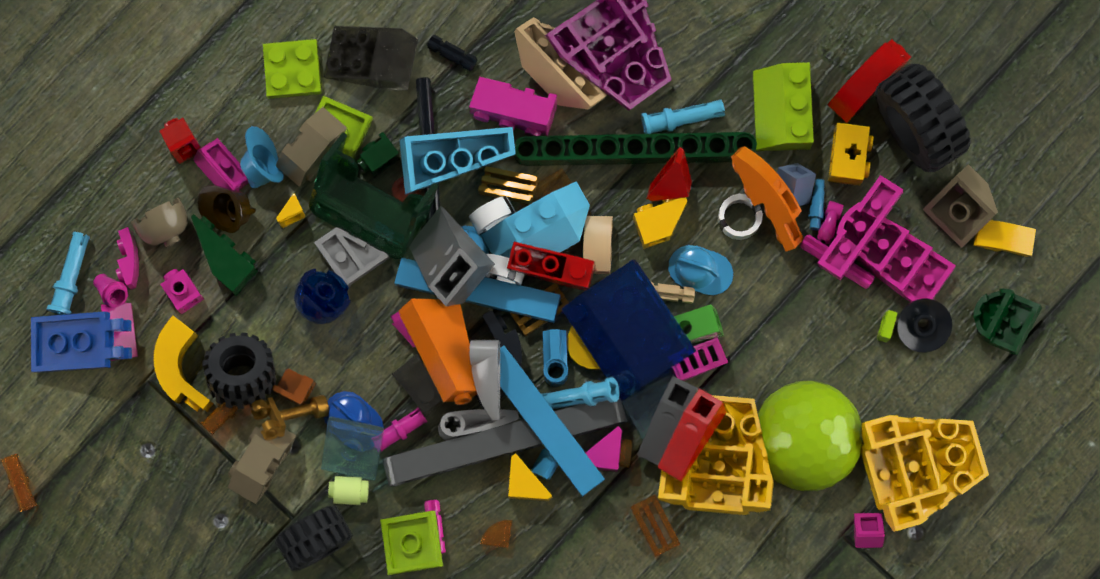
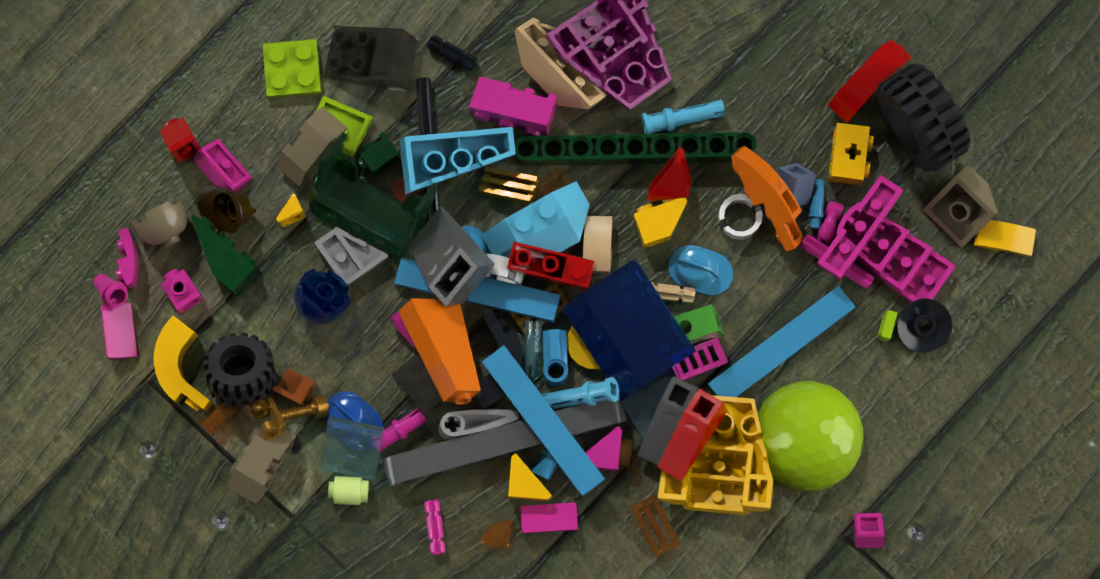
(18, 482): clear orange pin -> none
(66, 286): medium azure pin -> none
(76, 342): blue tile -> none
(260, 159): dark azure piece -> none
(313, 538): black tyre -> none
(411, 542): lime tile -> none
(486, 374): light grey piece -> none
(491, 214): white piece -> none
(532, 347): none -> clear light blue pin
(549, 518): none -> dark pink slope
(782, 344): none -> dark azure tile
(783, 107): lime slope -> none
(919, 465): yellow wedge -> none
(1005, 319): dark green slope -> none

